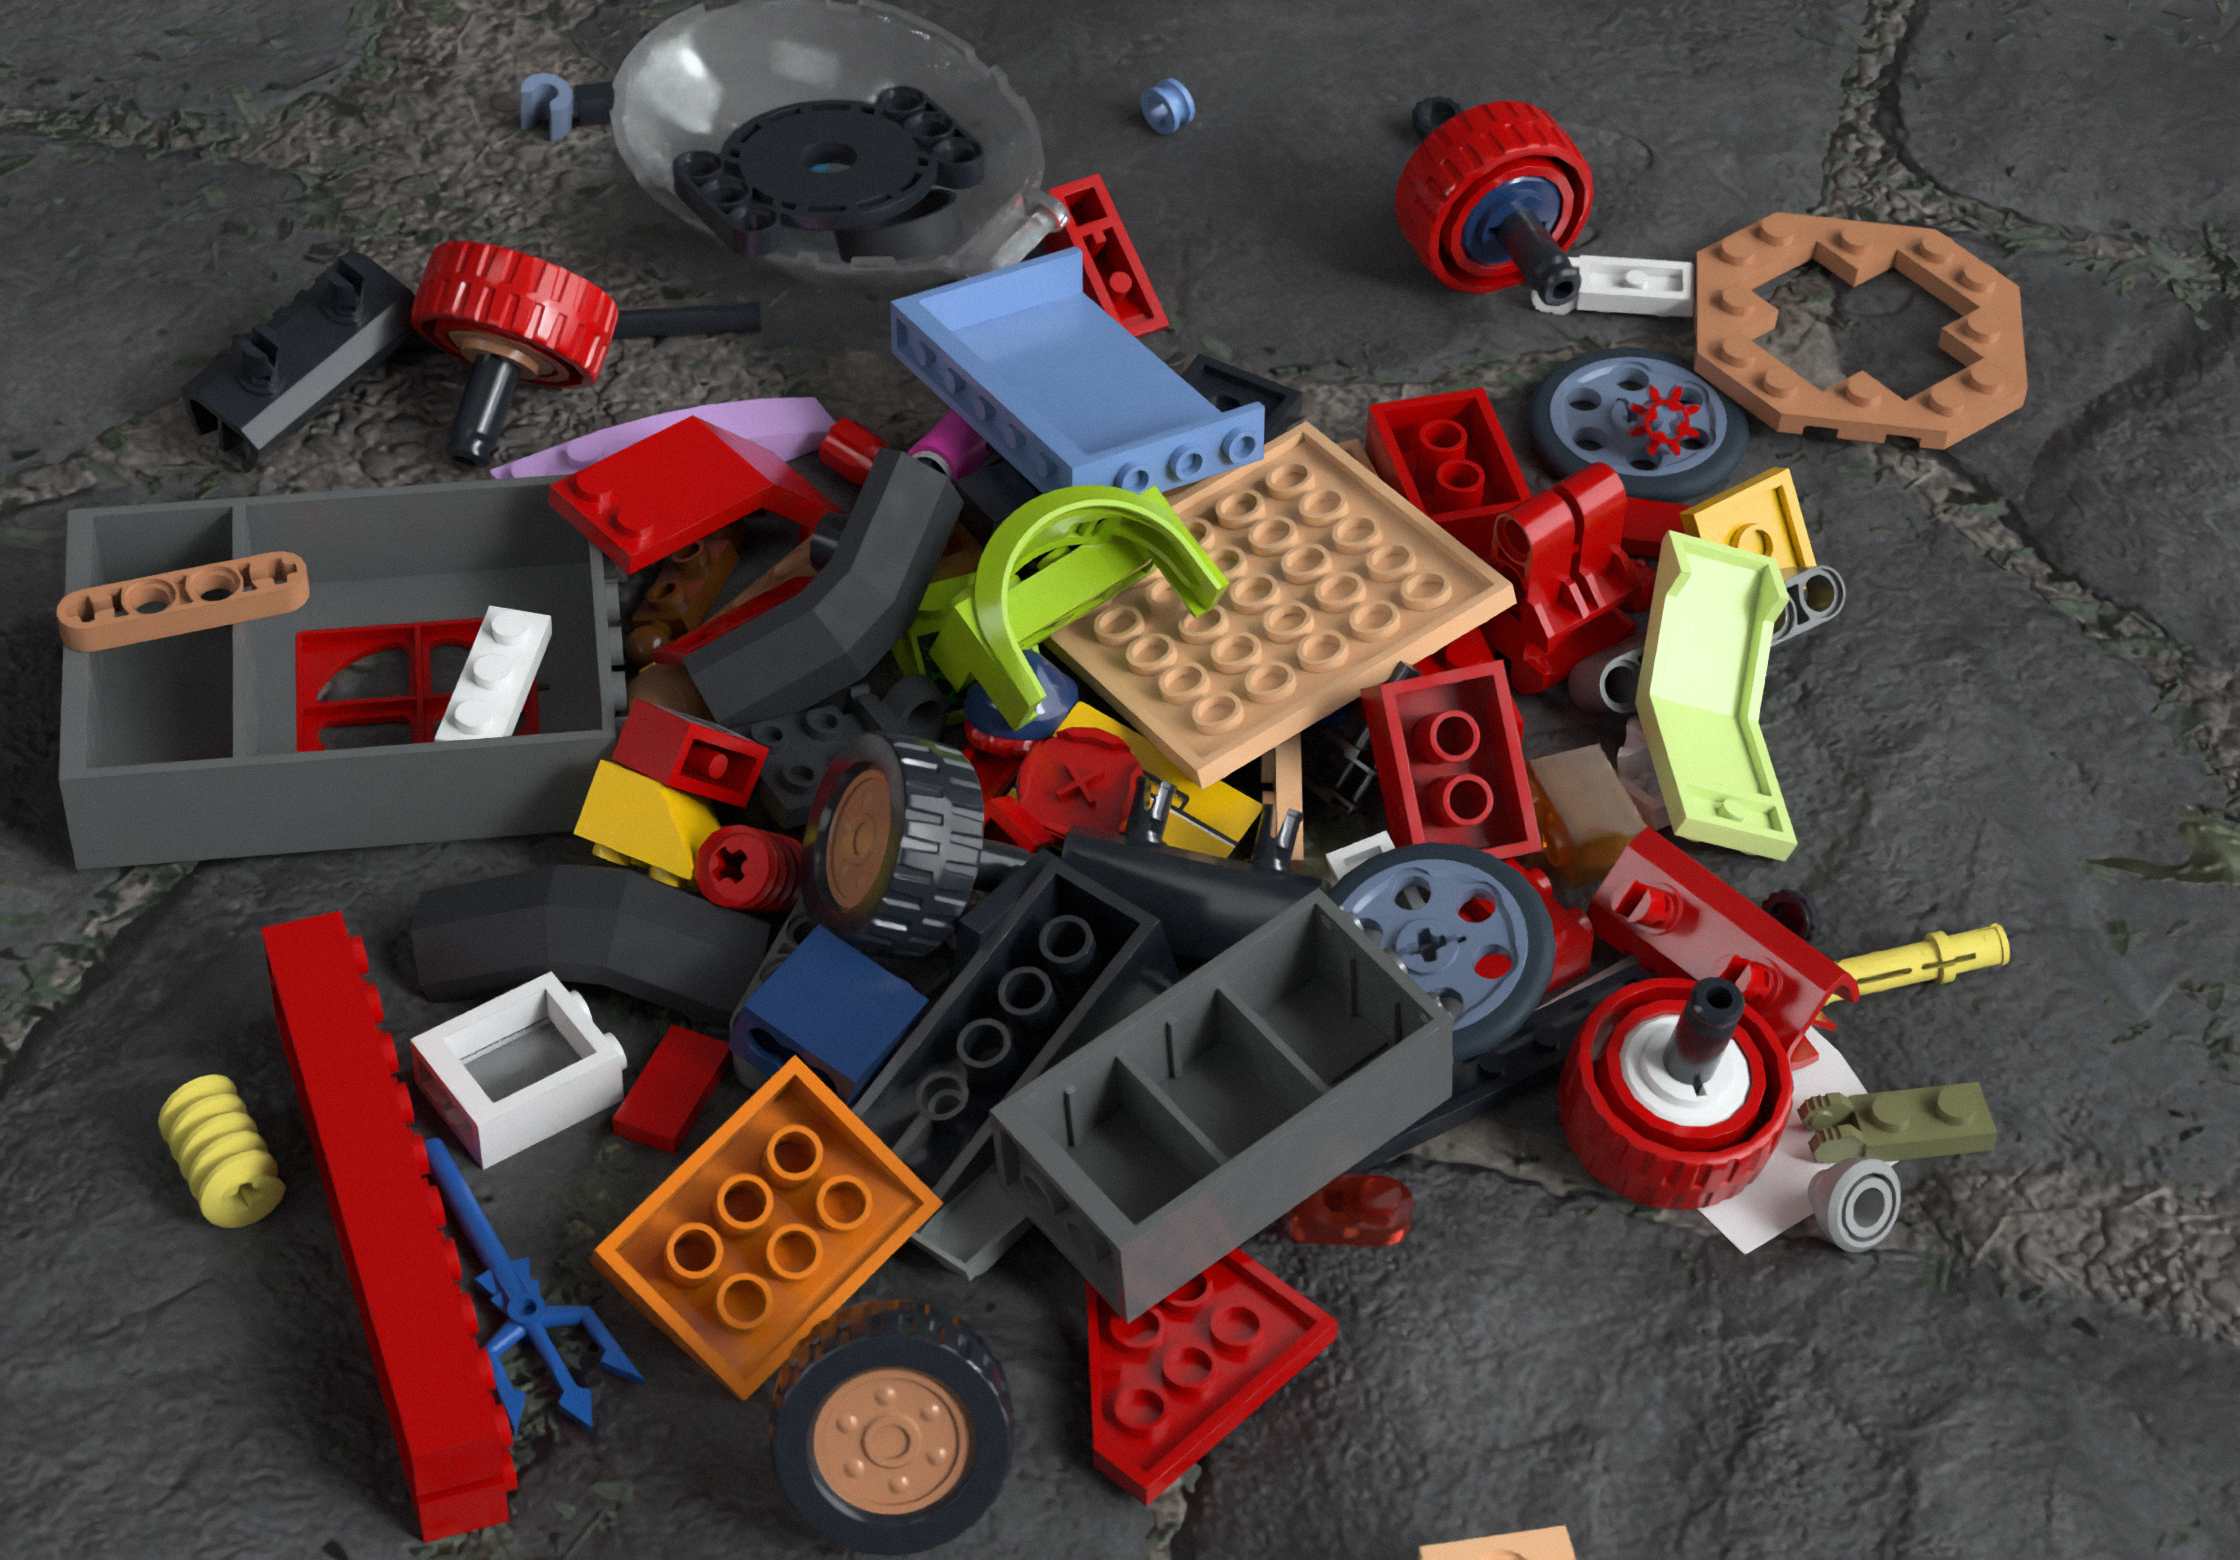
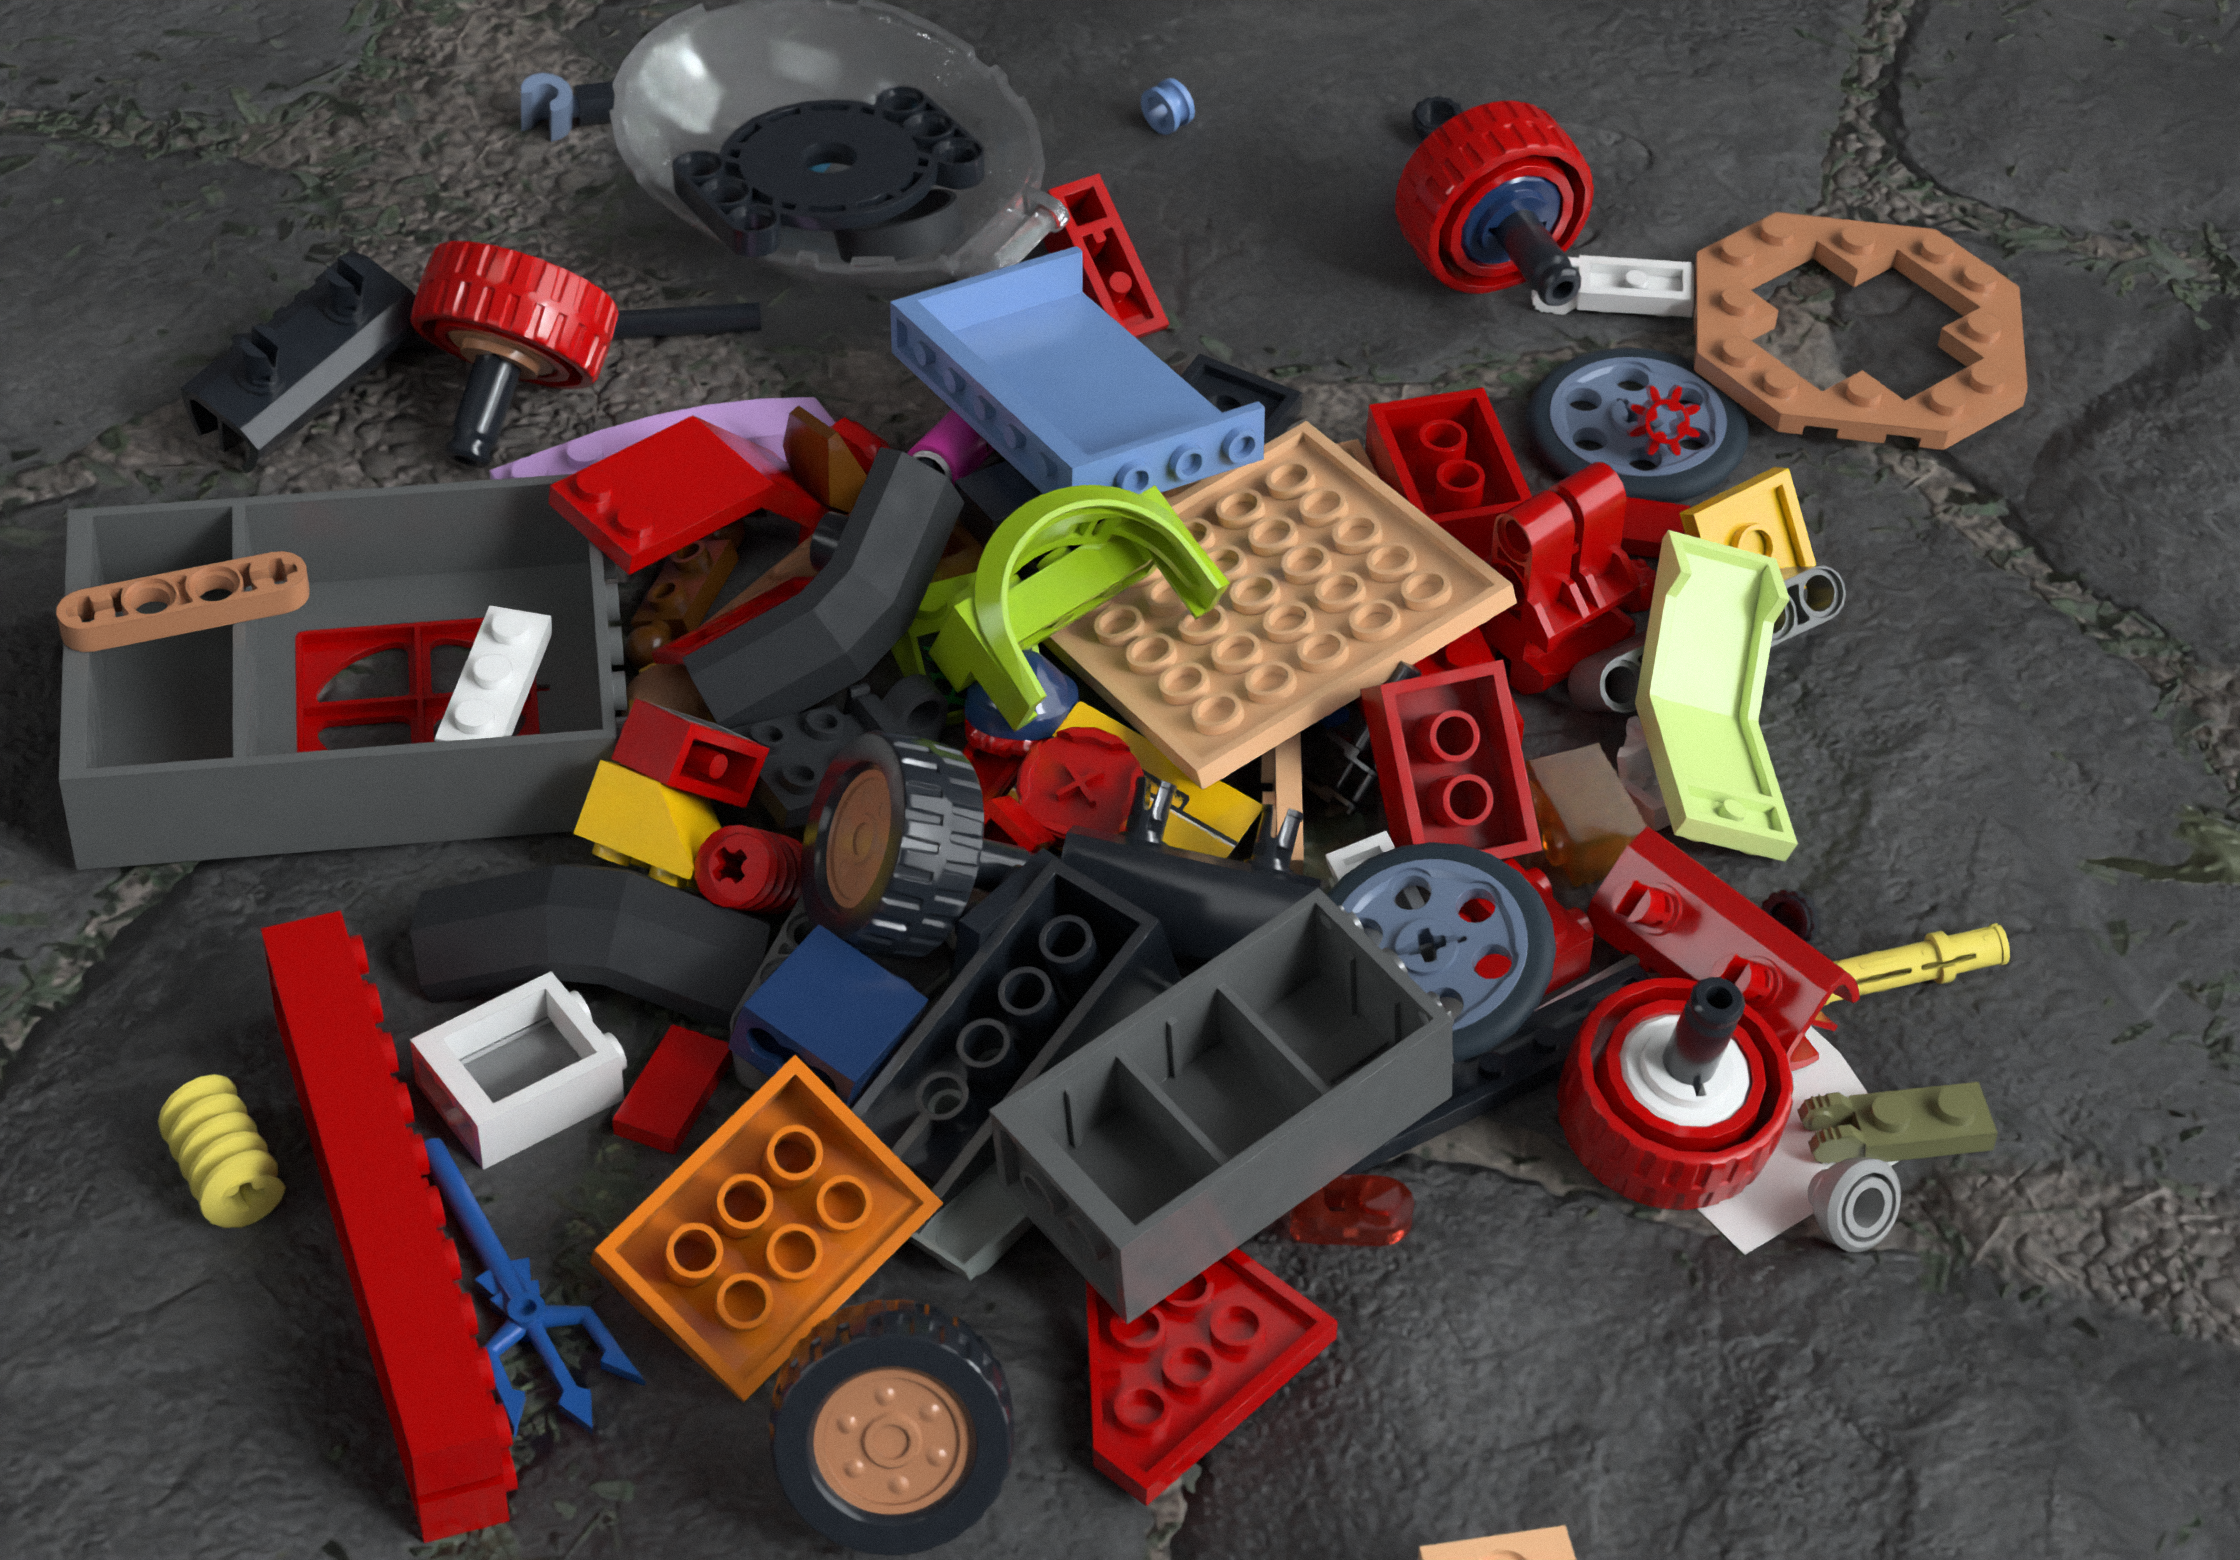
(822, 460): none -> reddish brown slope

